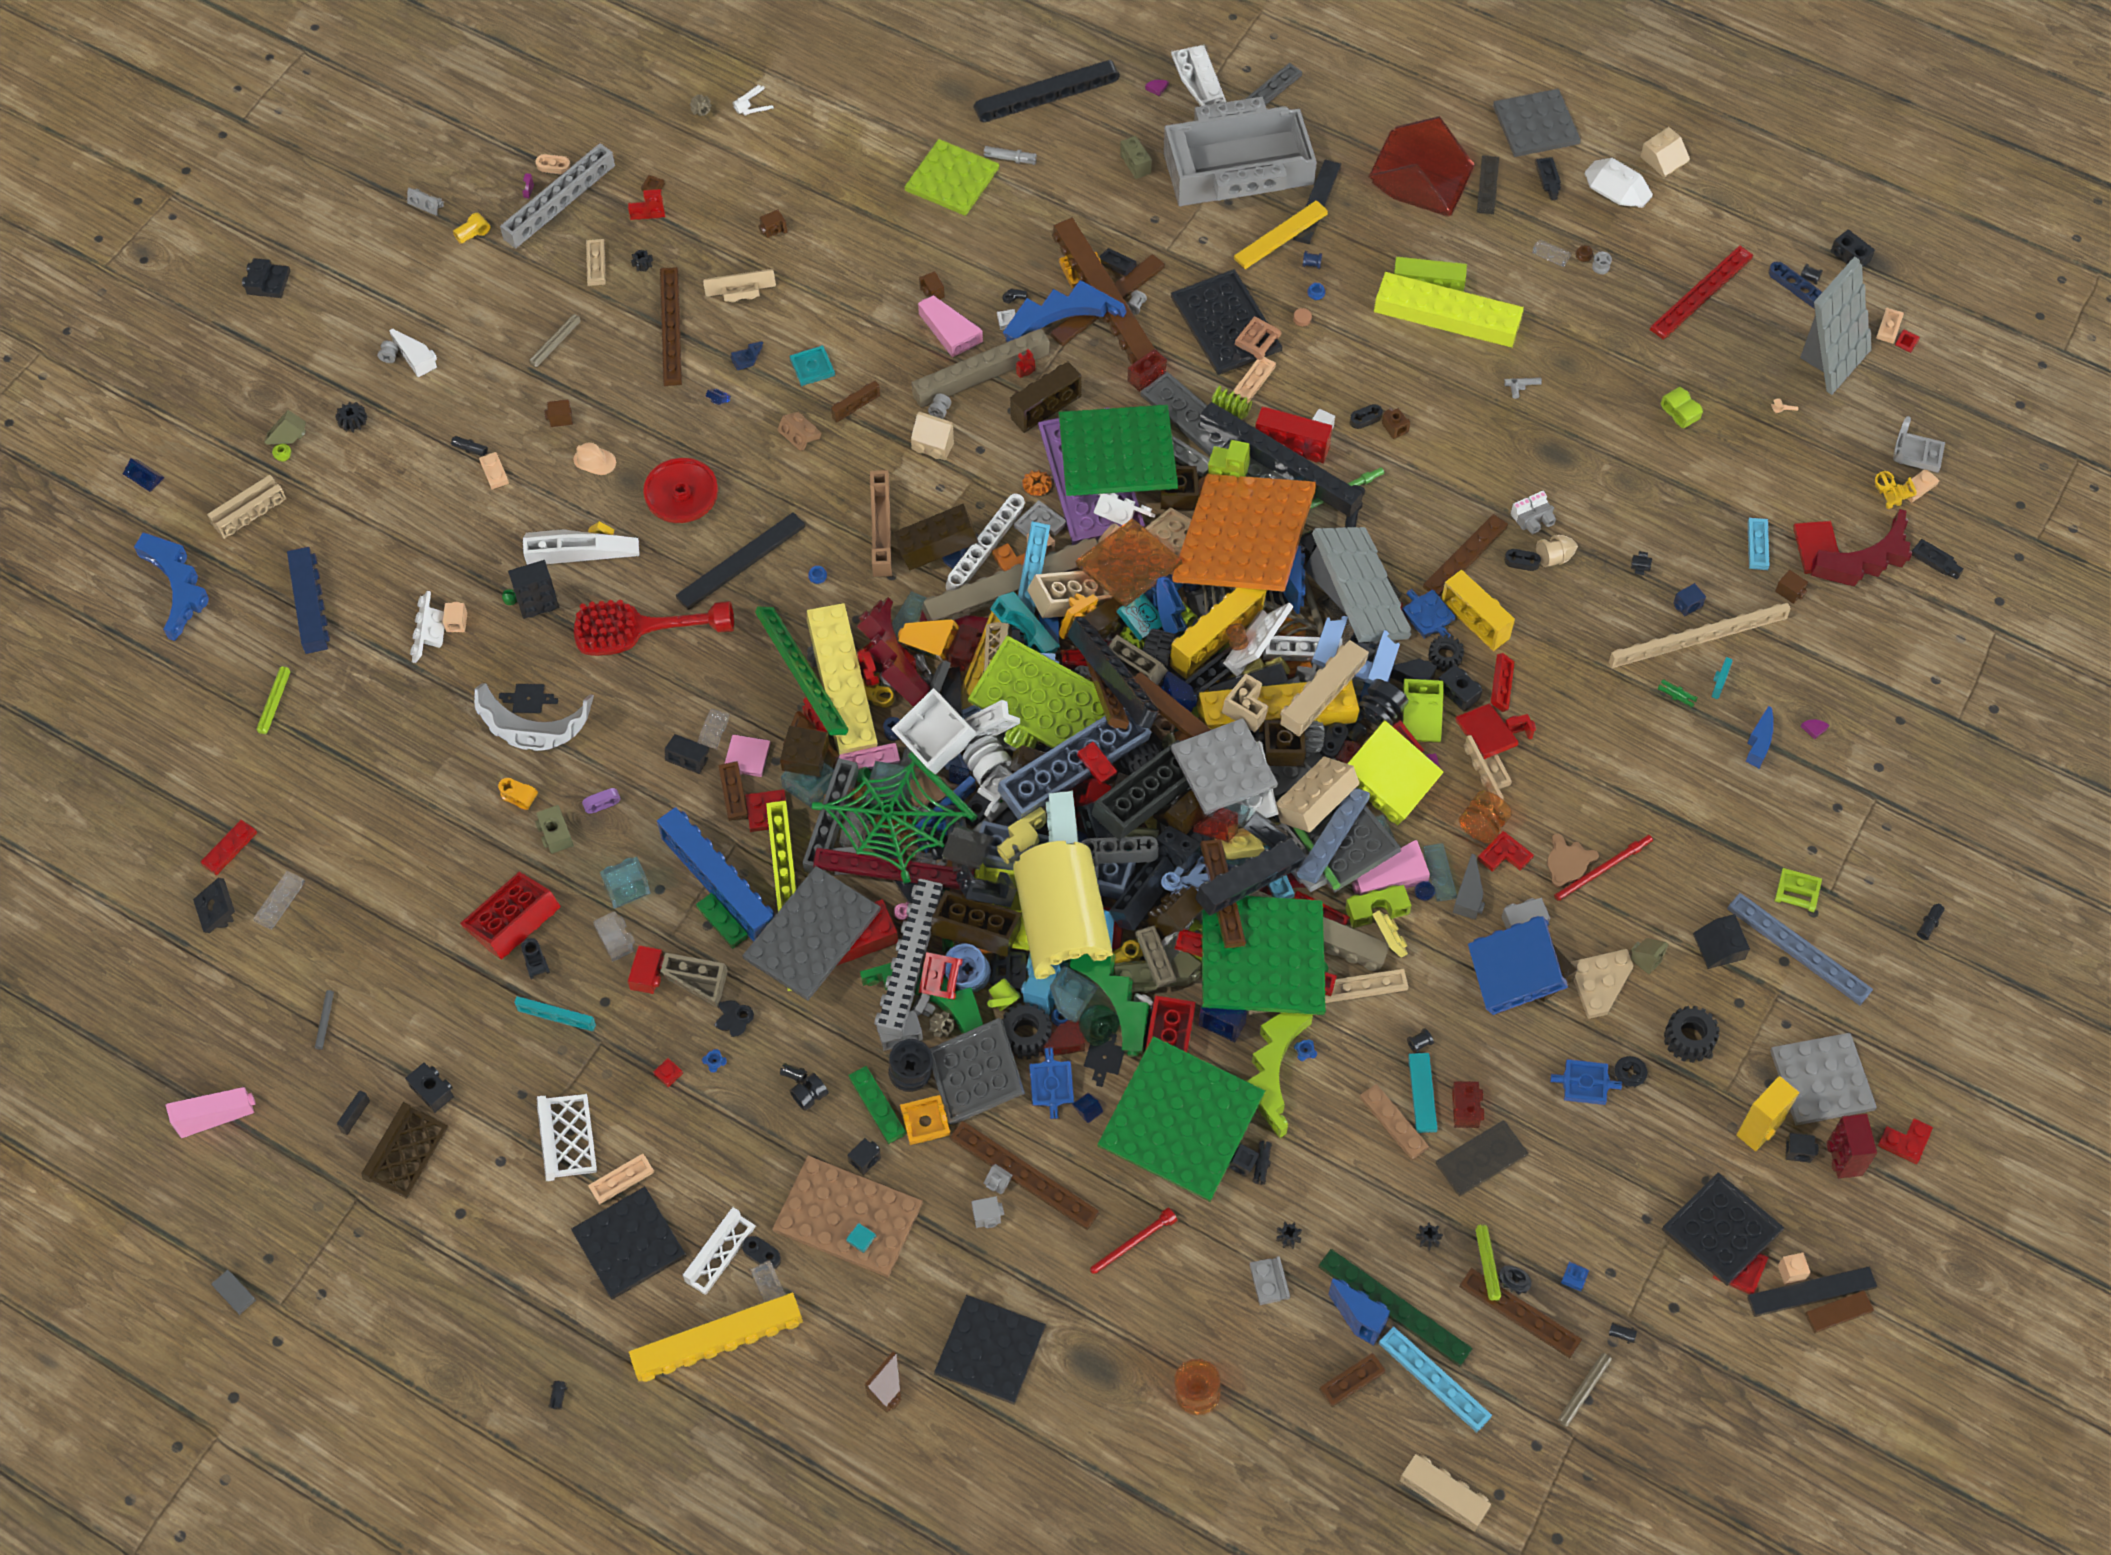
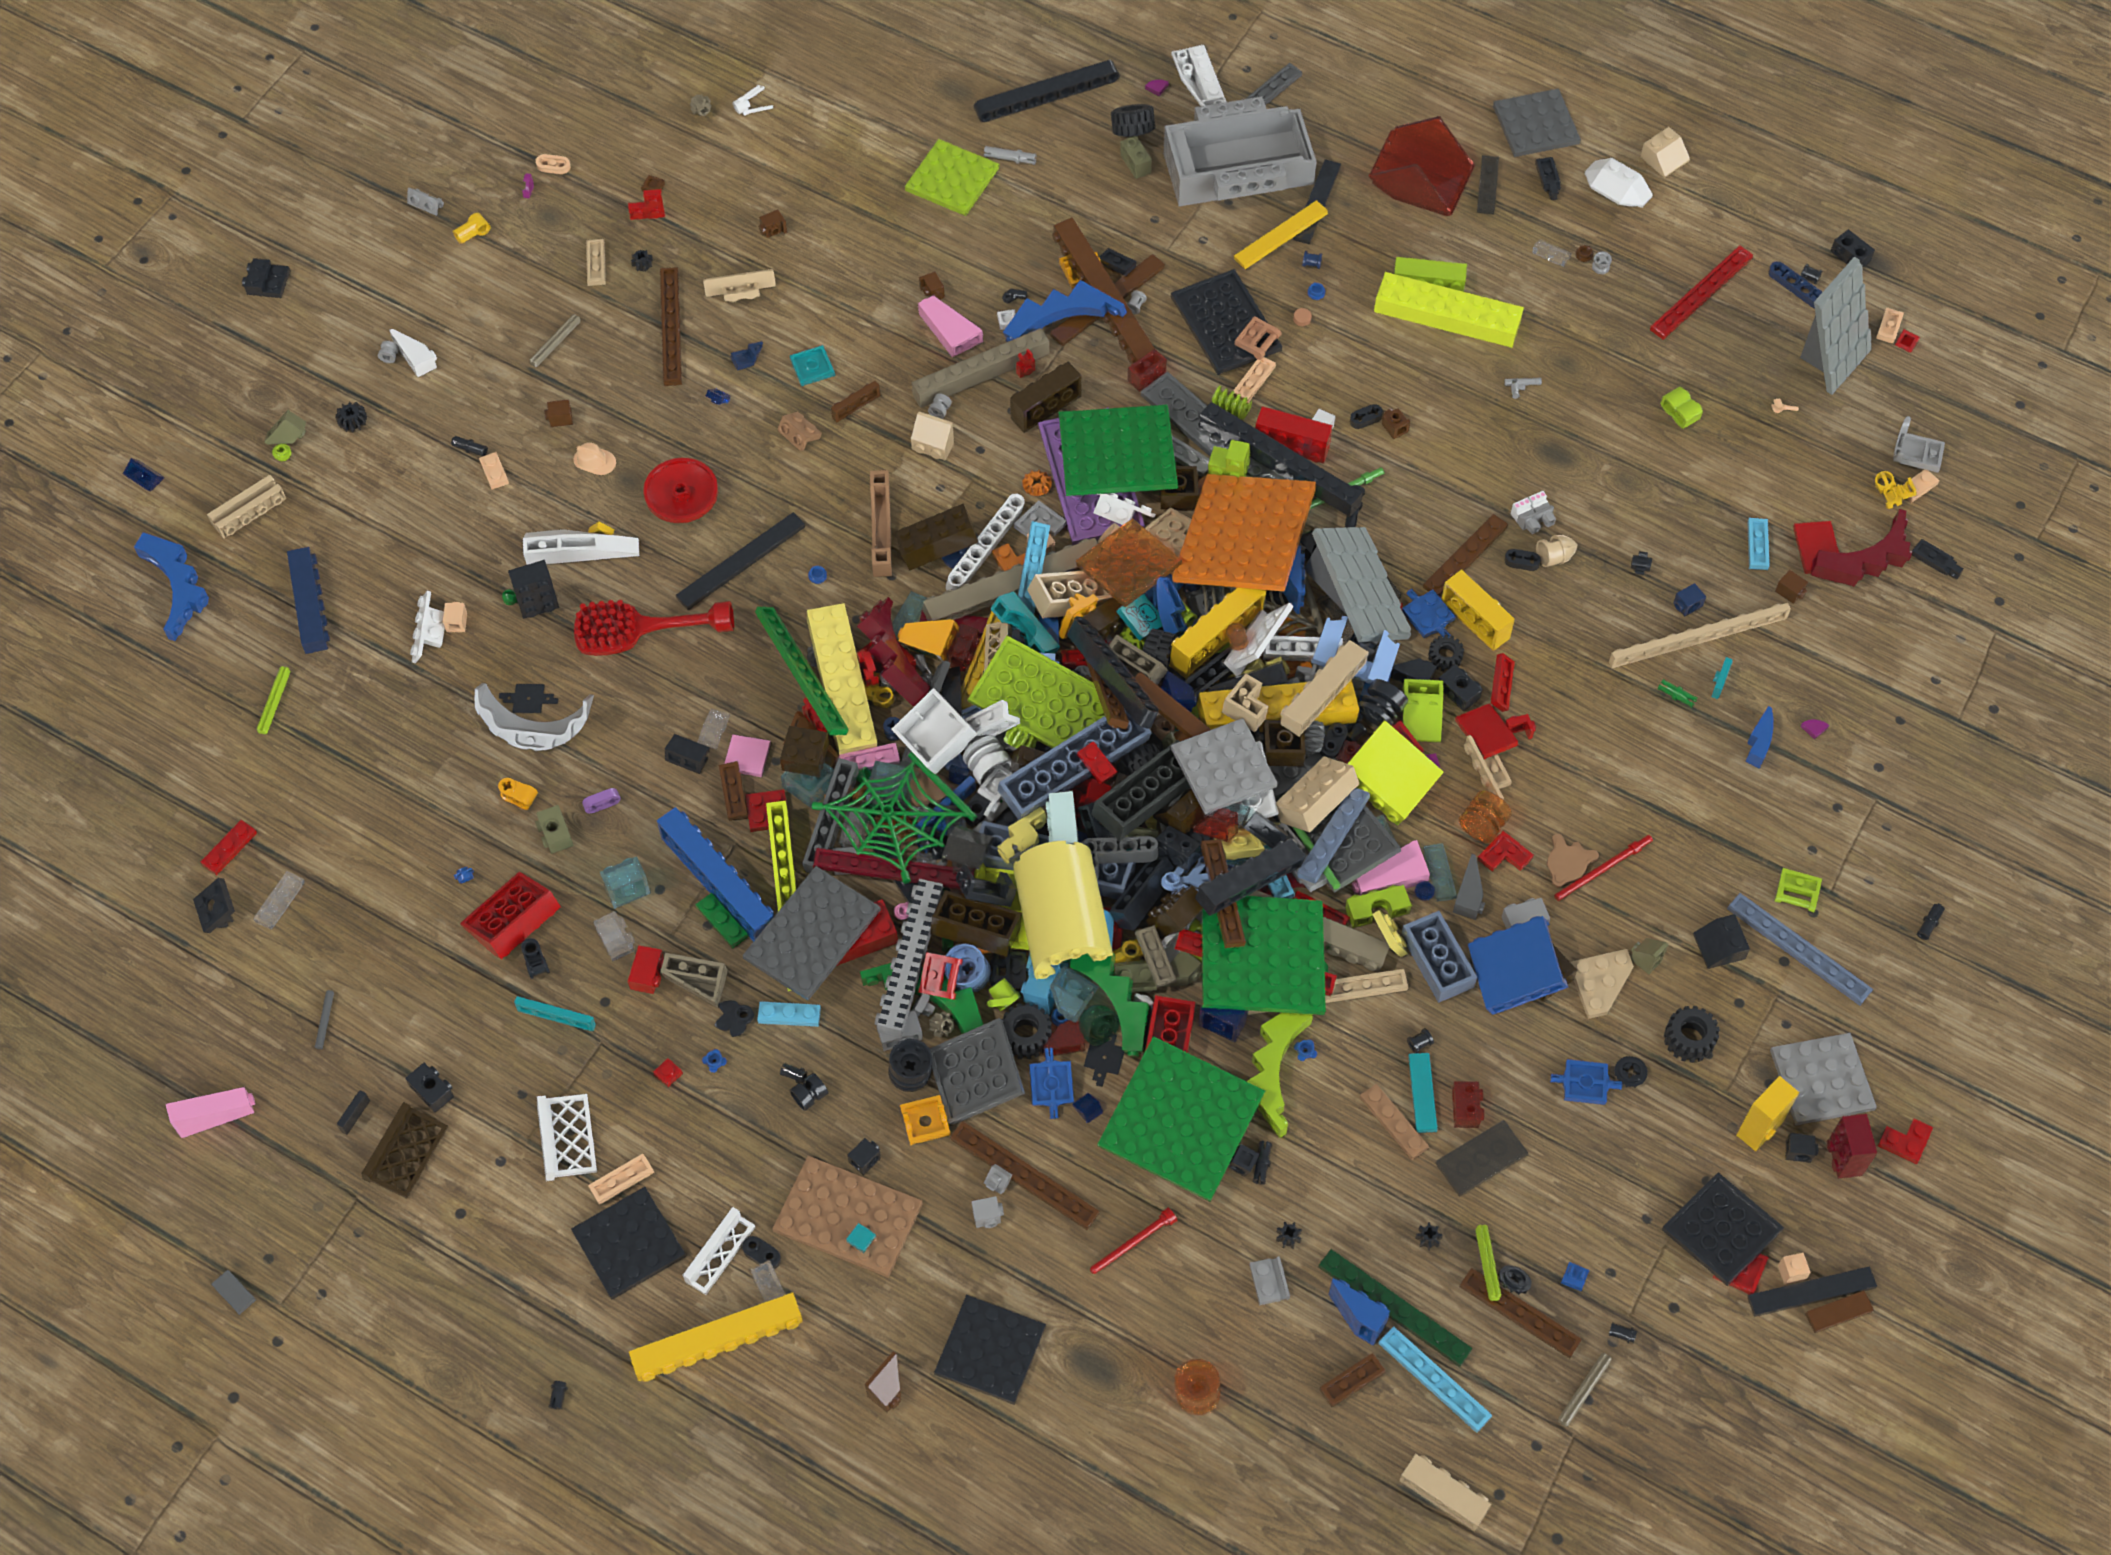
(464, 875): none -> blue plate
(557, 195): light grey brick -> none
(789, 1014): none -> medium azure plate
(877, 1105): green plate -> none
(1133, 120): none -> black tyre
(1439, 956): none -> sand blue brick

